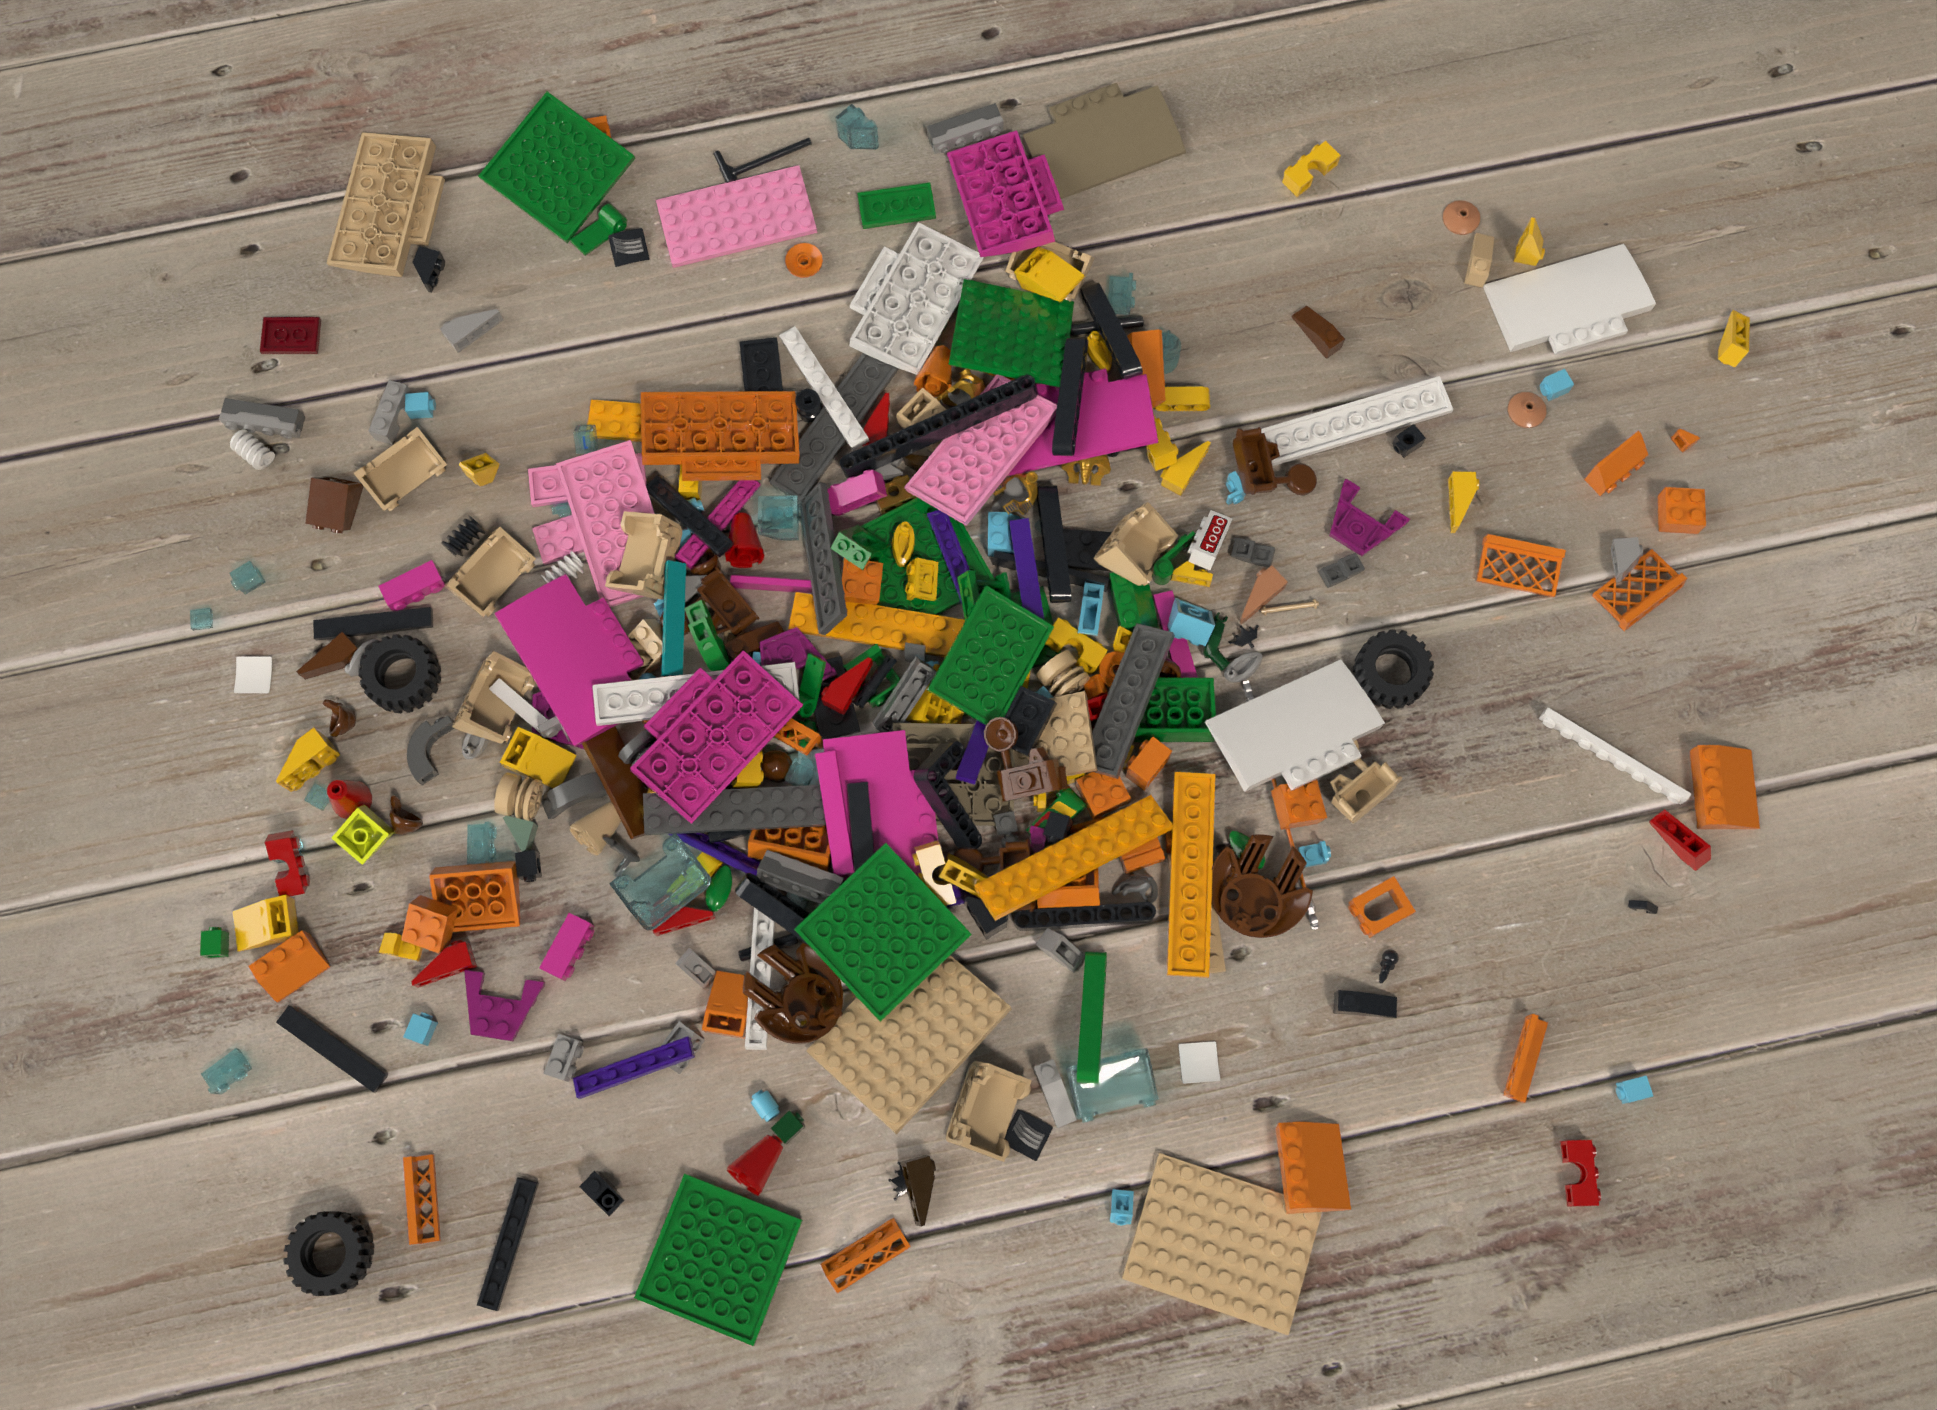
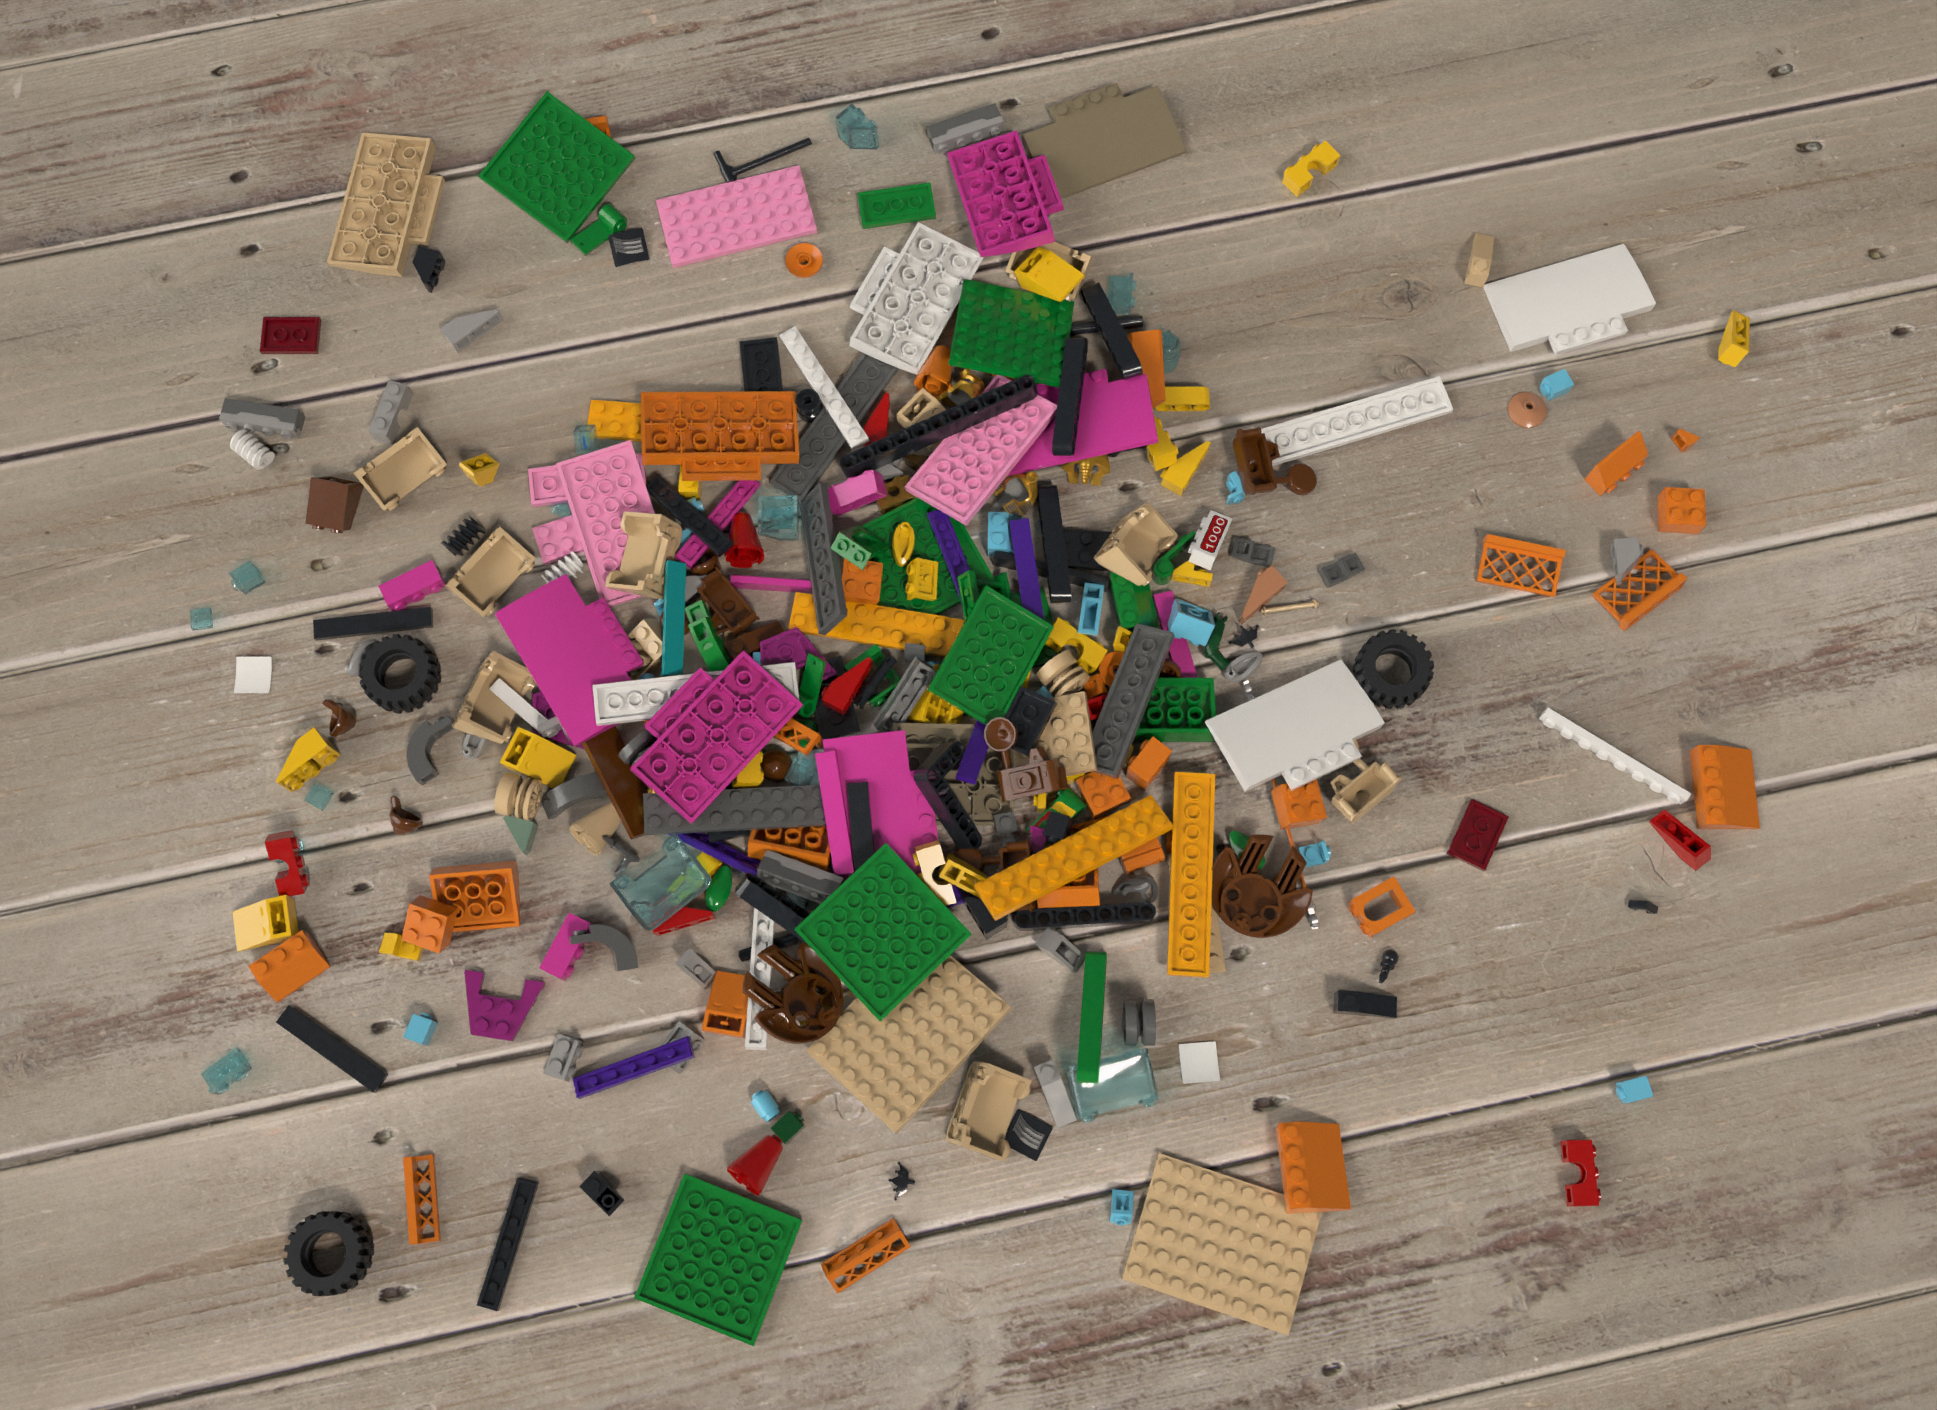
(214, 943): green brick -> none
(330, 658): reddish brown slope -> none
(348, 796): red cone -> none
(363, 834): neon yellow slope -> none
(419, 405): medium azure brick -> none
(448, 963): red slope -> none
(480, 843): clear light blue bracket -> none
(528, 865): black brick -> none
(620, 946): none -> dark grey arch
(919, 1182): dark brown slope -> none
(1098, 351): yellow arm -> none
(1136, 1023): none -> dark grey wheel
(1319, 331): reddish brown slope -> none
(1356, 528): magenta wing -> none
(1413, 435): black brick -> none
(1461, 224): nougat dish -> none
(1461, 492): yellow slope -> none
(1477, 835): none -> dark red tile
(1525, 1058): orange fence -> none
(1530, 245): yellow slope -> none

